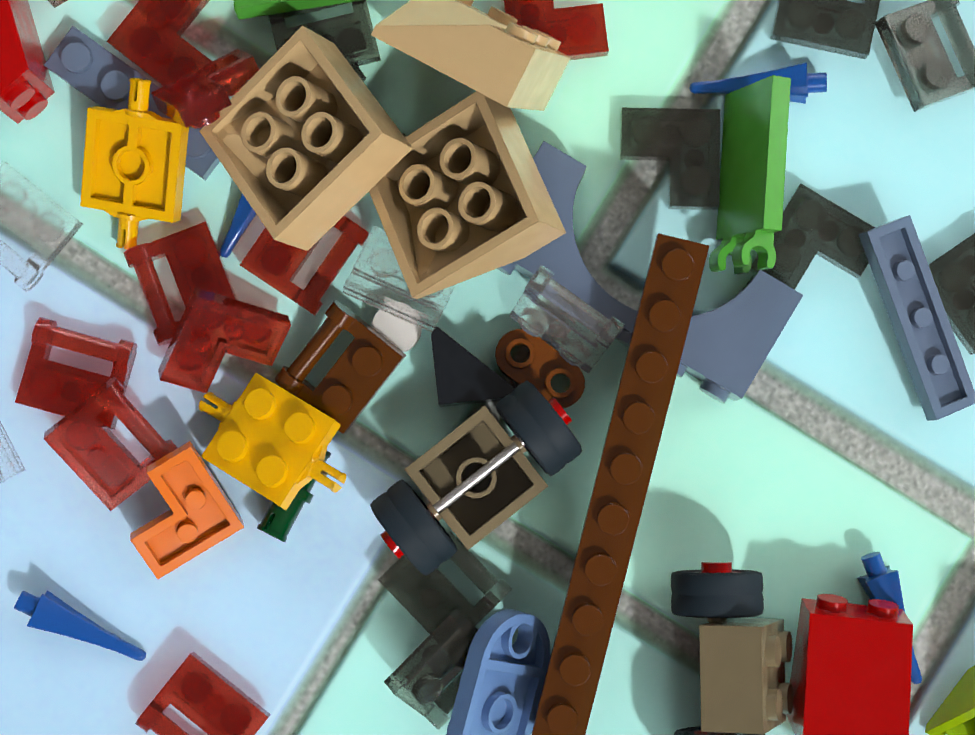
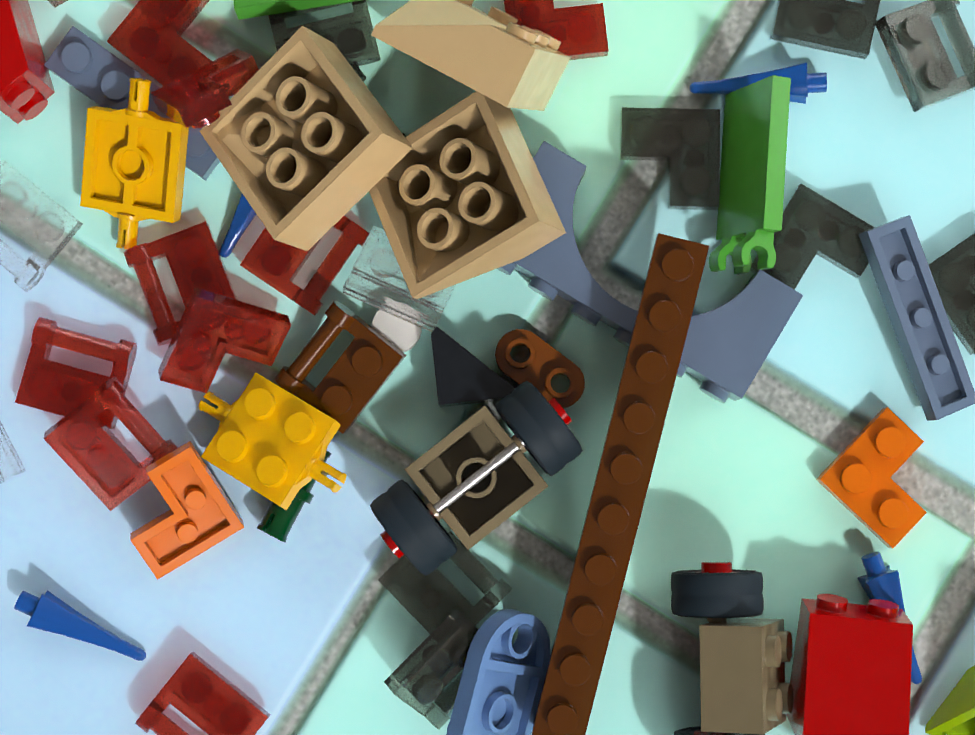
(564, 321): clear plate -> none
(863, 478): none -> orange plate

